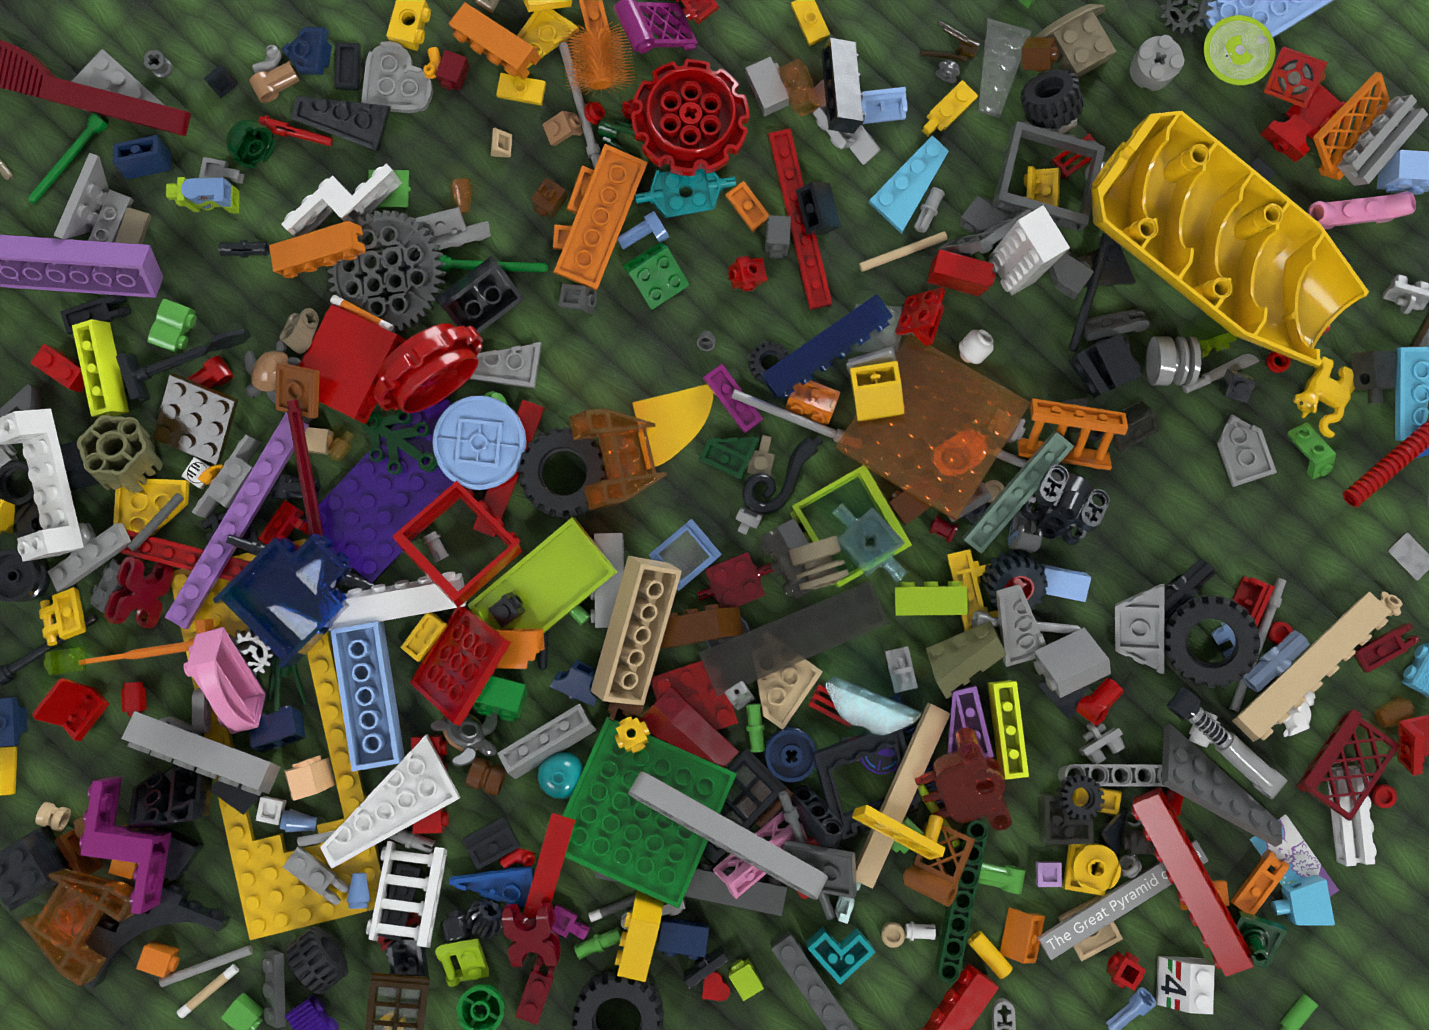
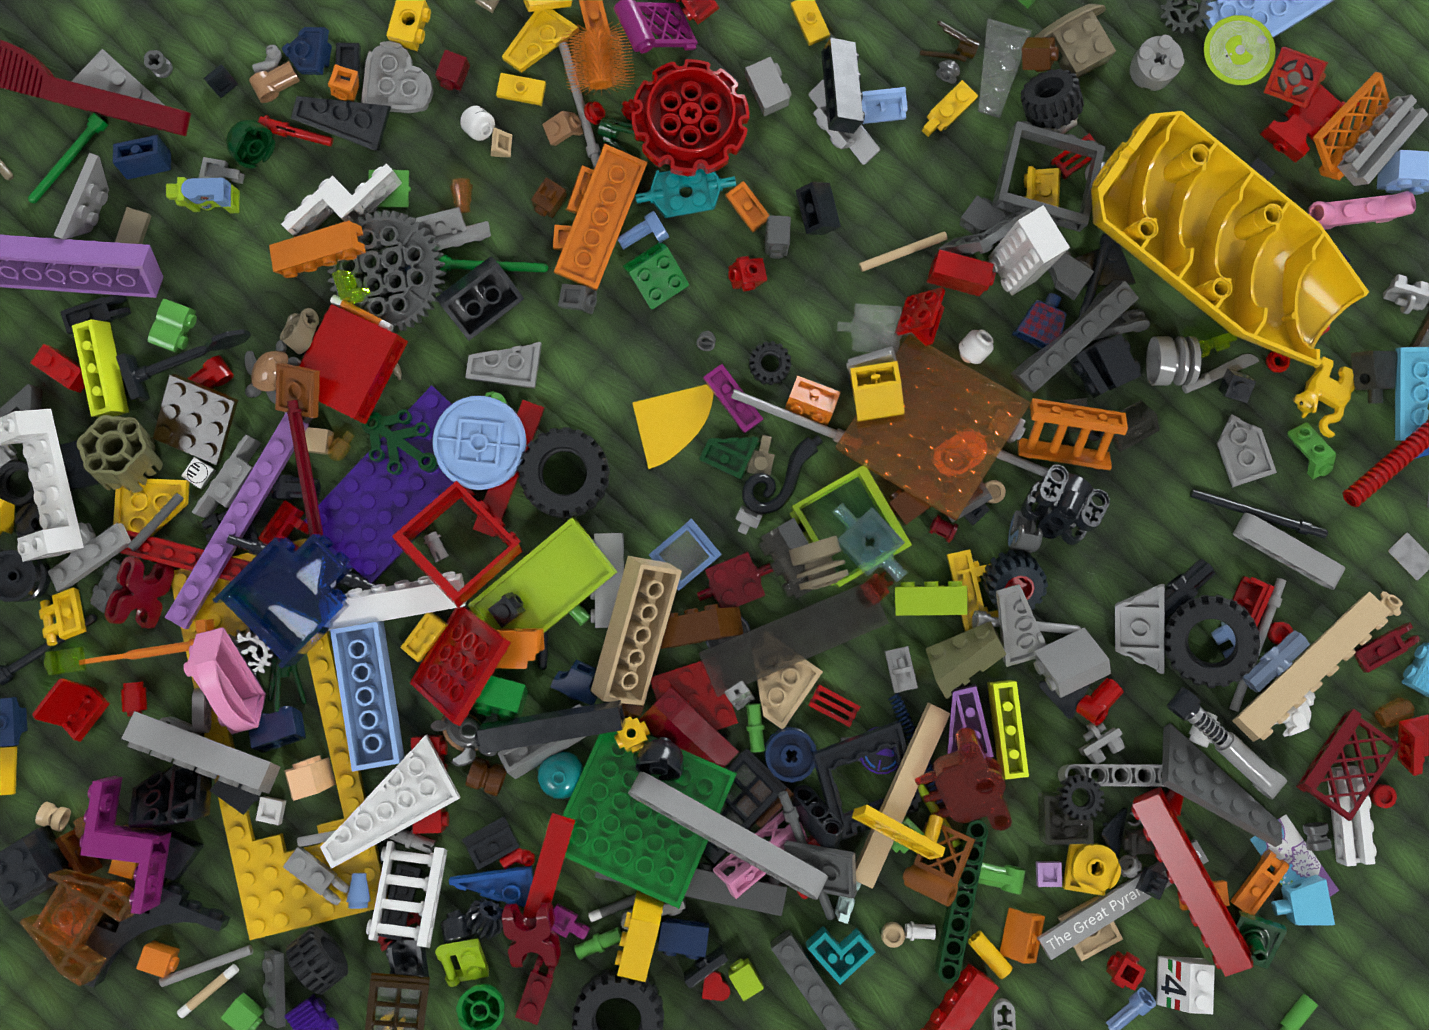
(110, 217): light grey plate -> none
(209, 474): light orange tile -> none
(244, 248): black pin -> none
(296, 821): medium blue cone -> none
(342, 88): none -> orange brick
(346, 286): none -> clear neon green bracket
(428, 368): red piece -> none
(432, 66): light orange arm -> none
(477, 123): none -> white head
(493, 40): orange brick -> none
(550, 727): none -> black brick
(624, 453): clear orange wedge -> none
(661, 758): none -> black cylinder
(802, 94): clear orange brick -> none
(805, 245): red tile -> none
(826, 346): clear blue brick -> none
(868, 708): clear light blue wedge -> none
(876, 587): none -> clear red plate
(905, 189): medium azure wing -> none
(929, 210): light grey axle -> none
(1017, 492): sand green plate -> none
(1042, 322): none -> dark blue torso
(1066, 583): light blue hinge -> none
(1099, 315): none -> dark grey arch
(1111, 803): yellow tile -> none
(1152, 883): none -> black tile
(1289, 551): none -> light grey beam
(1301, 526): none -> black bar
(1317, 836): none -> dark grey wheel

